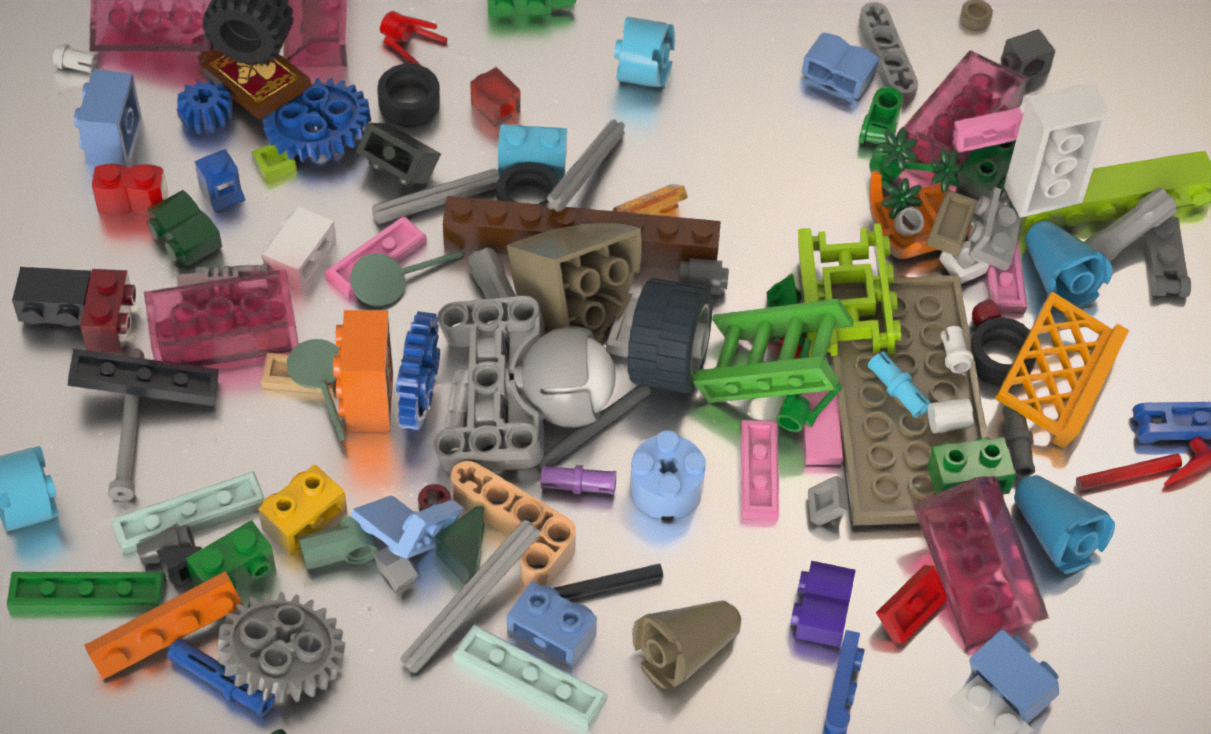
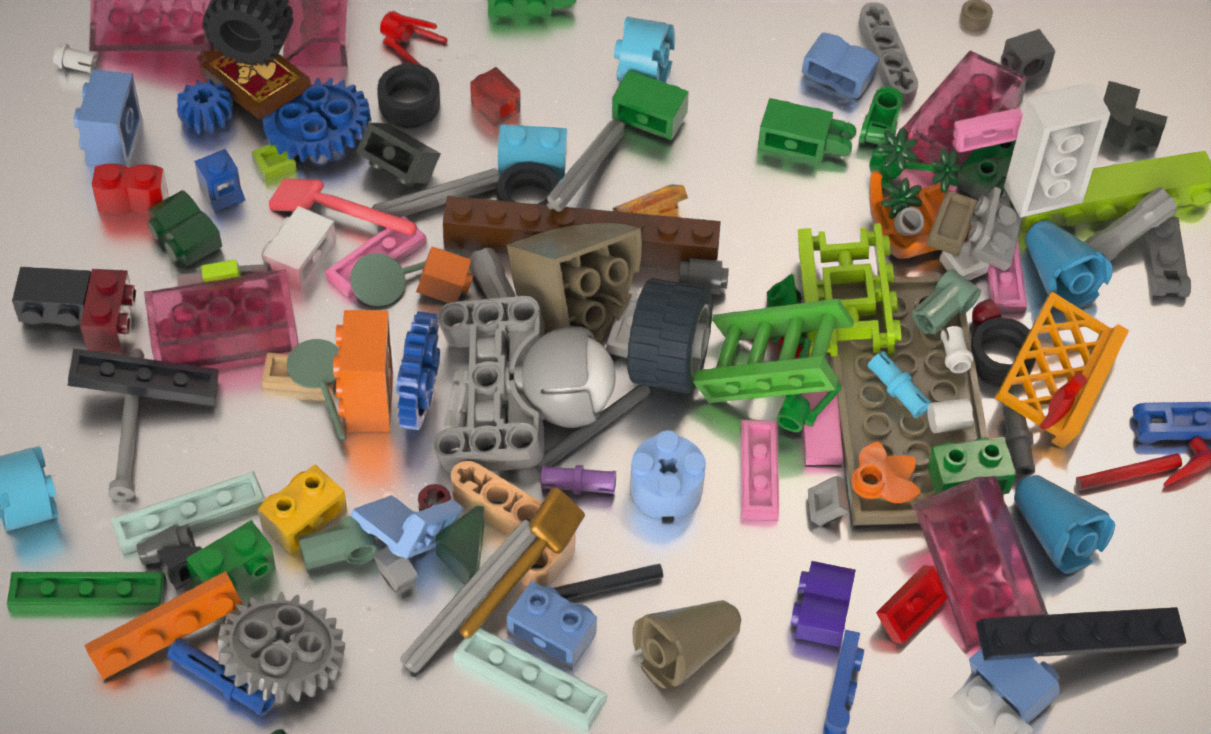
(221, 270): none -> lime tile
(305, 192): none -> coral piece
(444, 276): none -> orange brick
(554, 527): none -> pearl gold piece
(650, 104): none -> green brick
(803, 131): none -> green hinge
(888, 474): none -> orange plate
(951, 296): none -> sand green piece
(1063, 400): none -> red bar
(1080, 633): none -> black plate
(1127, 120): none -> pearl dark grey brick

